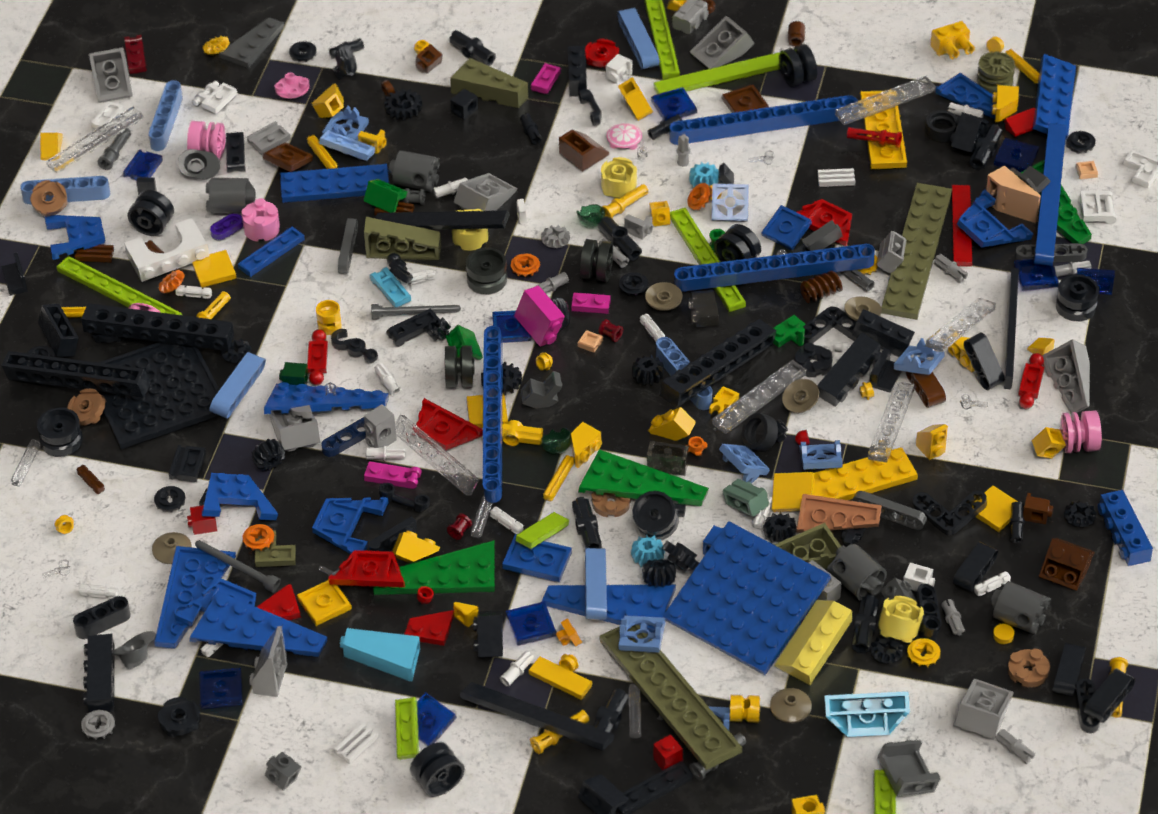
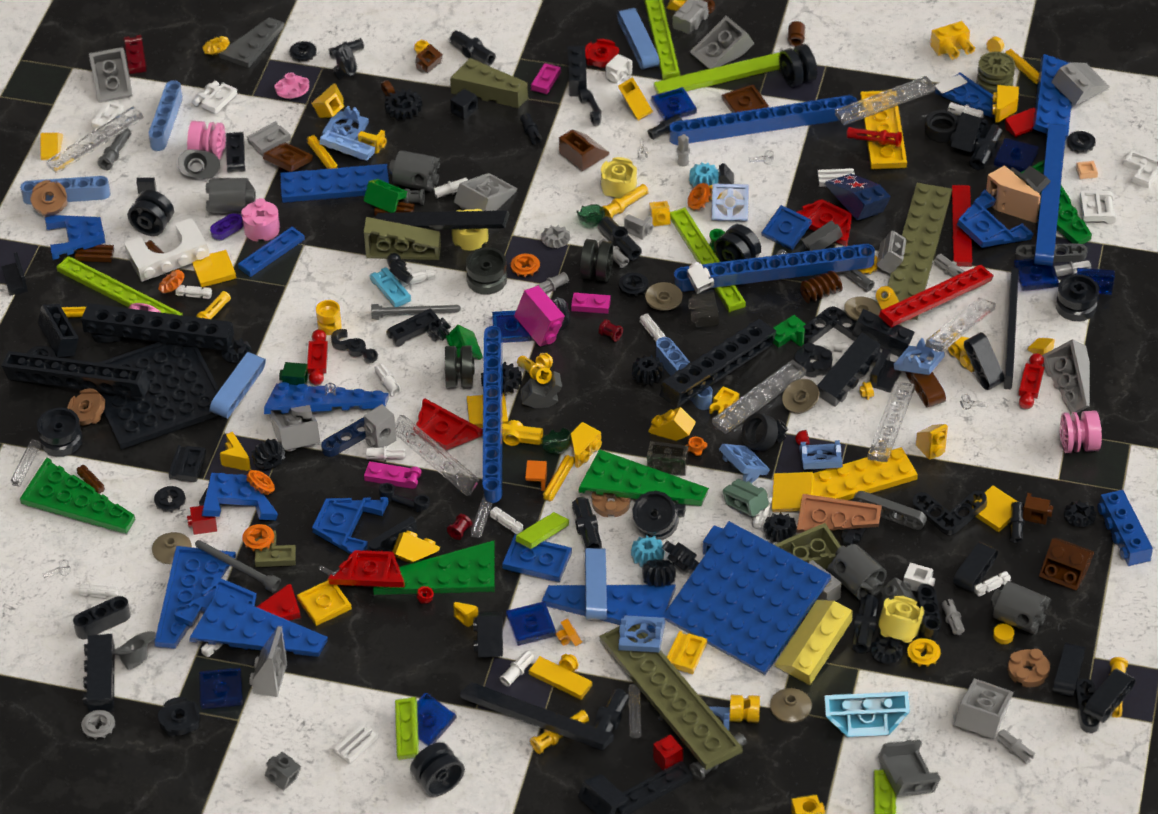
(65, 528): yellow plate -> none
(71, 497): none -> green wing
(143, 165): clear blue plate -> none
(234, 455): none -> yellow slope
(260, 482): none -> orange gear
(347, 245): dark grey beam -> none
(383, 651): medium azure slope -> none
(431, 627): red wing -> none
(521, 211): white tile -> none
(536, 370): none -> yellow pin
(537, 472): none -> orange panel
(590, 341): light nougat tile -> none
(624, 136): dish -> none
(687, 652): none -> yellow plate
(699, 277): none -> white brick
(859, 195): none -> dark blue slope
(890, 300): none -> yellow plate
(935, 295): none -> red plate
(950, 83): none -> white sticker
(1048, 442): yellow brick -> none
(1079, 82): none -> light grey slope

